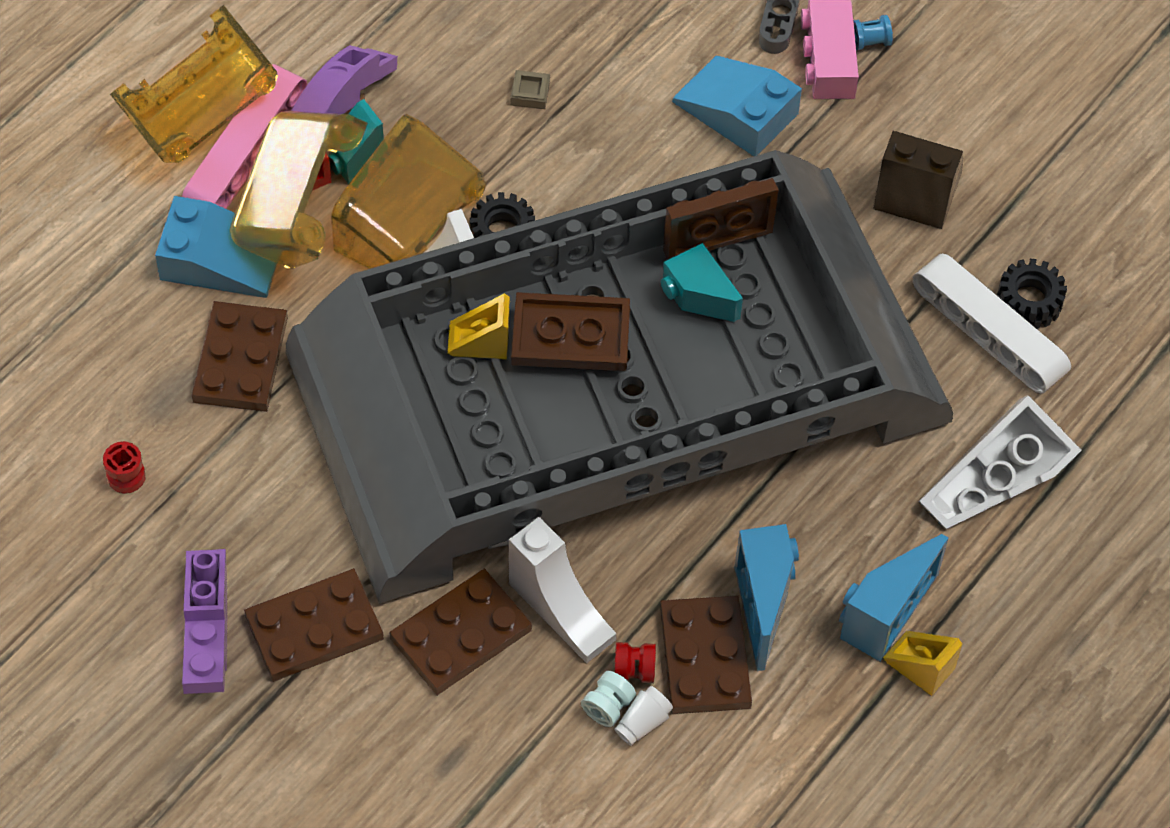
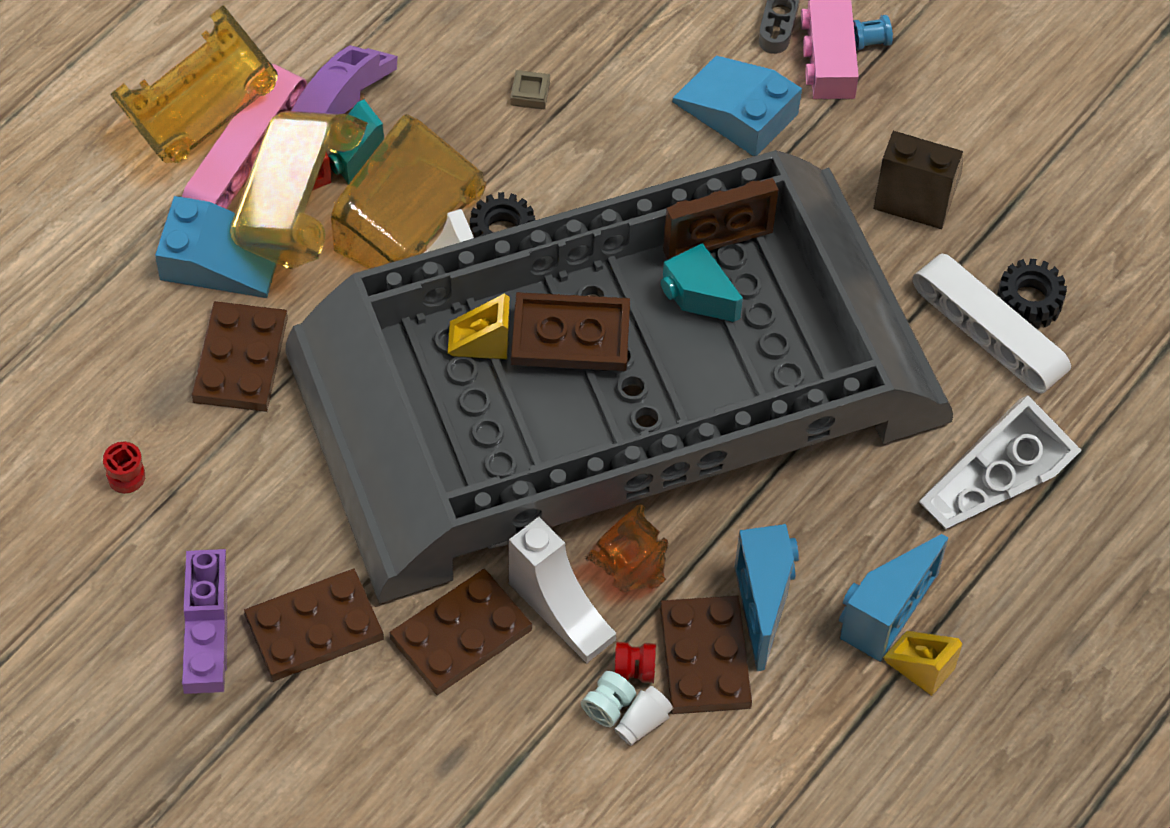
(632, 552): none -> clear orange helmet

